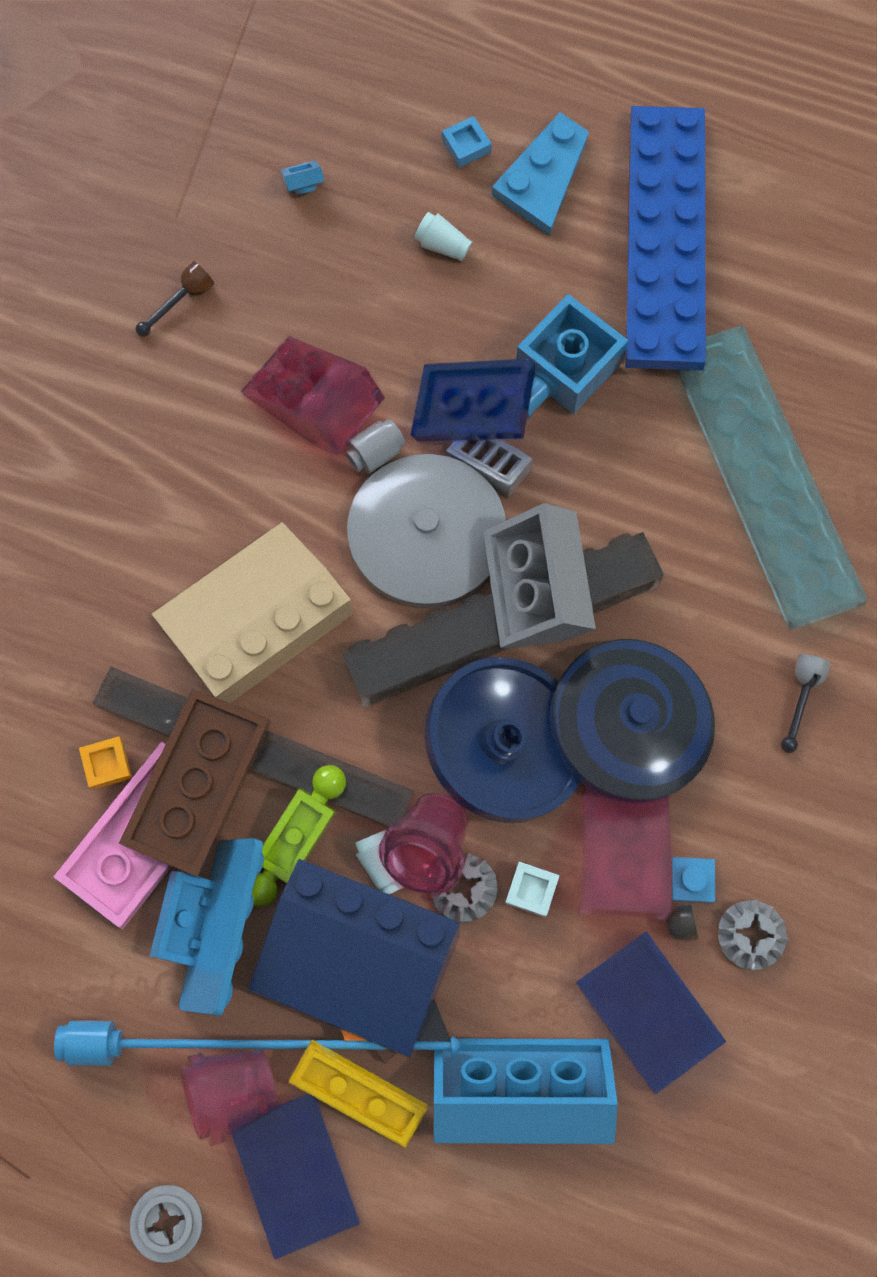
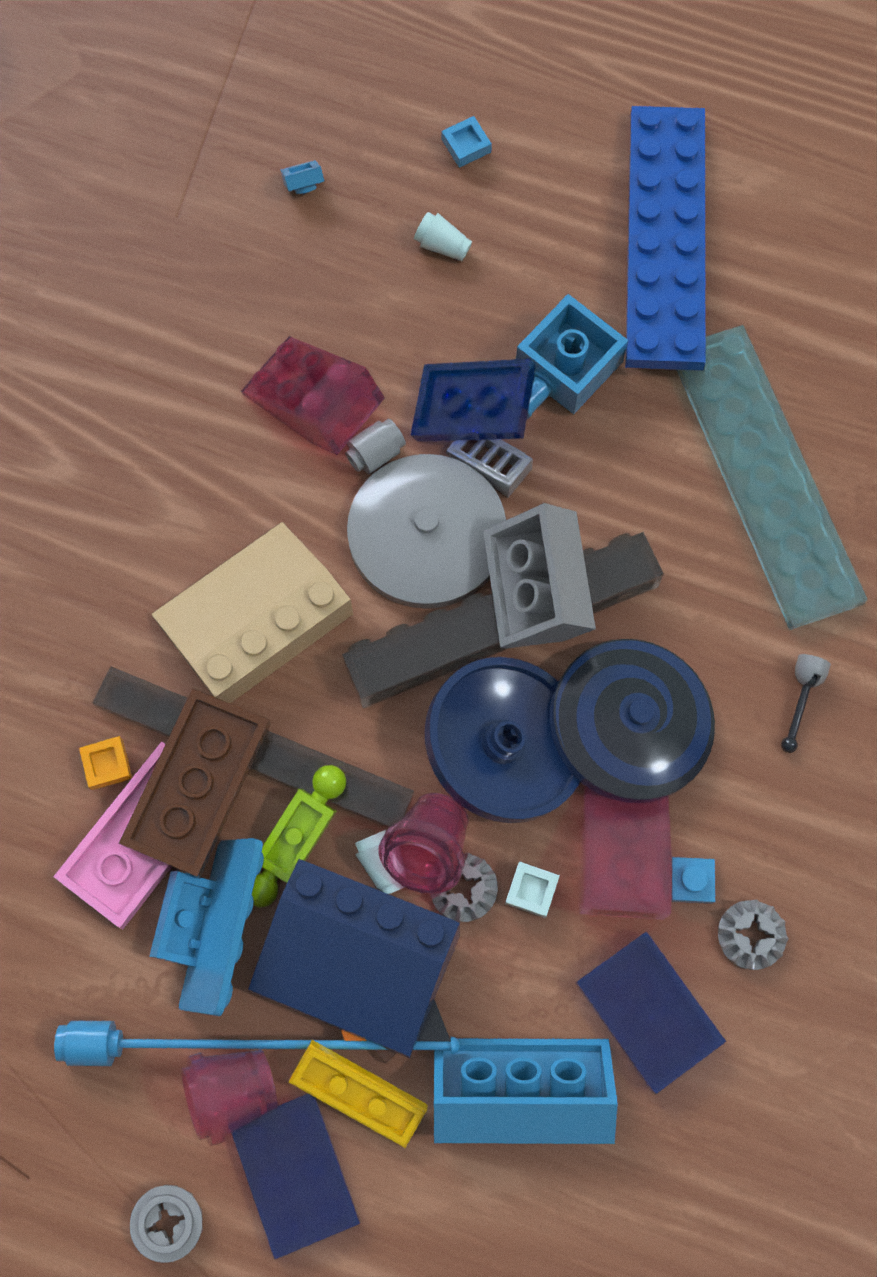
(194, 282): hinge -> none
(542, 173): dark azure wing -> none
(682, 924): clear smoke hinge -> none

